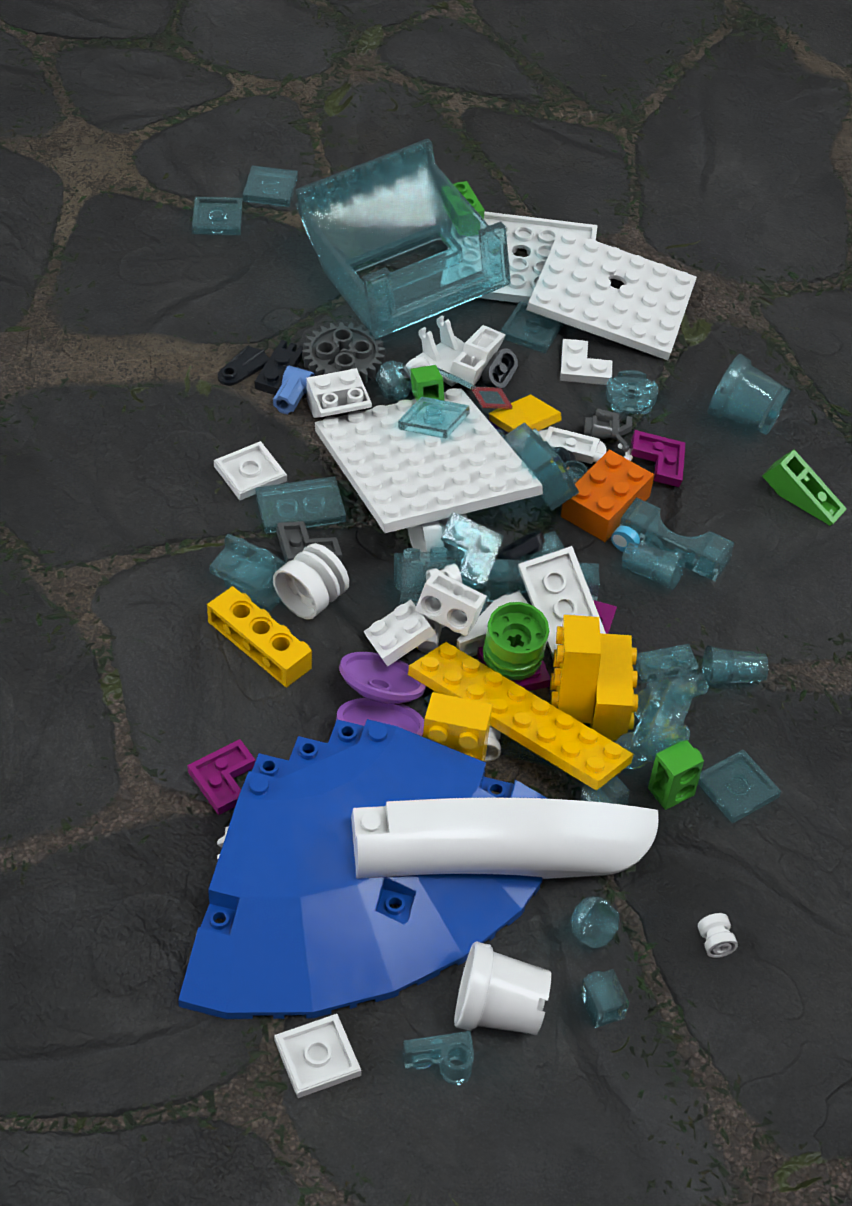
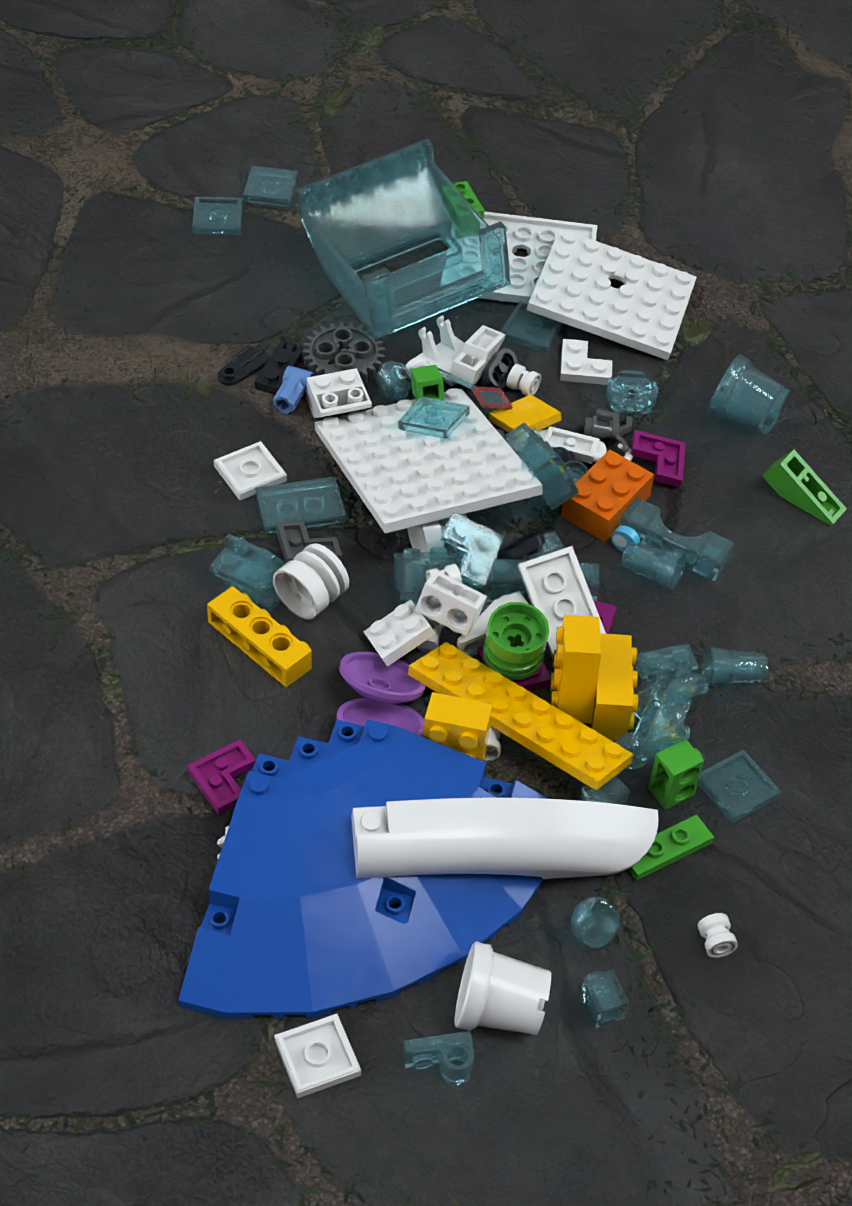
(523, 380): none -> white wheel
(672, 846): none -> bright green plate

